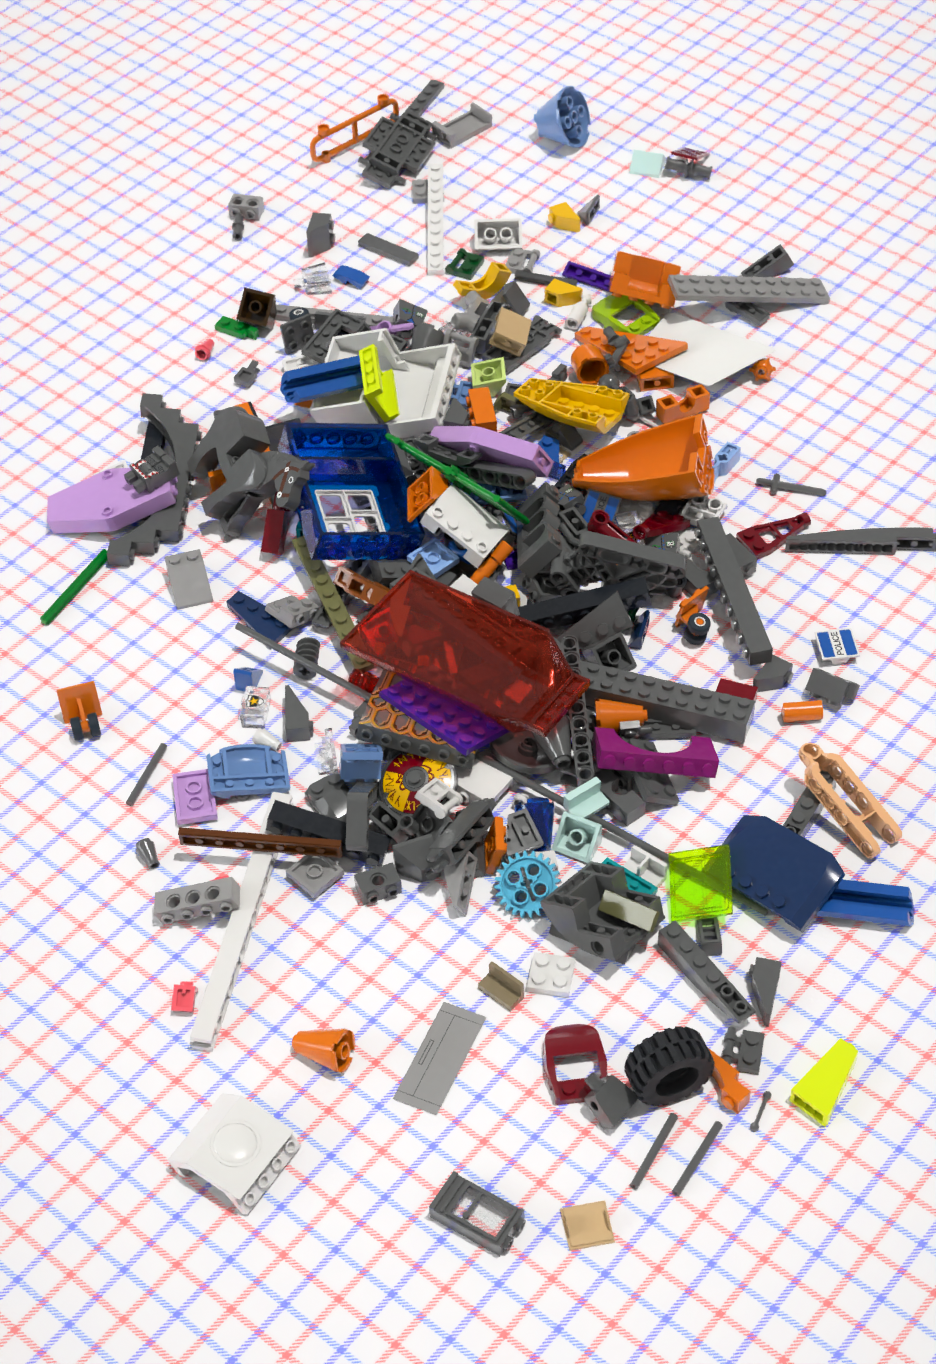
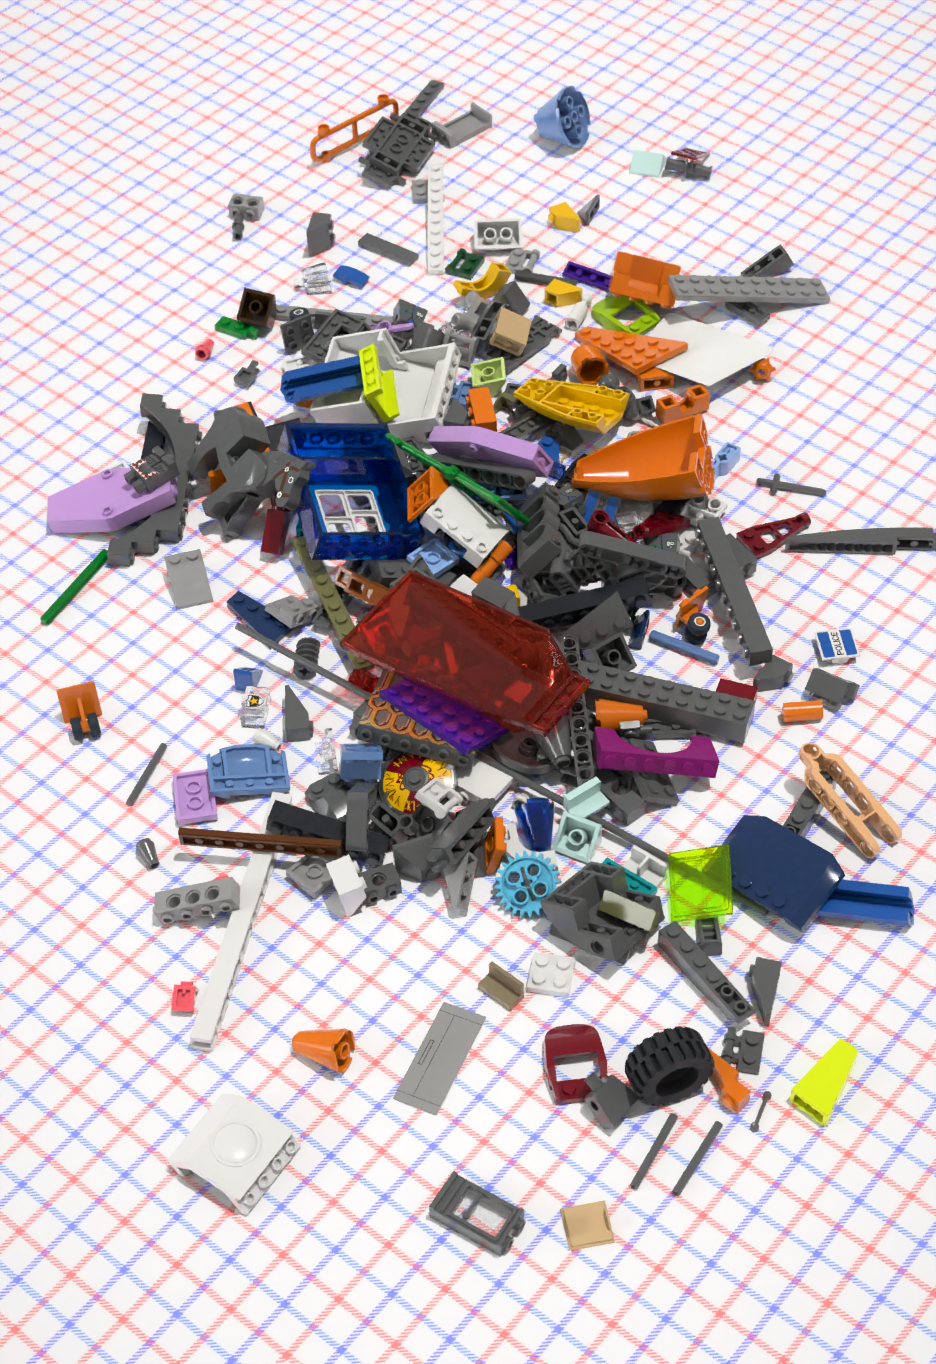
(347, 883): none -> white slope
(430, 446): dark grey slope -> none
(521, 833): wing -> none
(620, 343): dark grey pin -> none
(684, 647): none -> medium blue axle

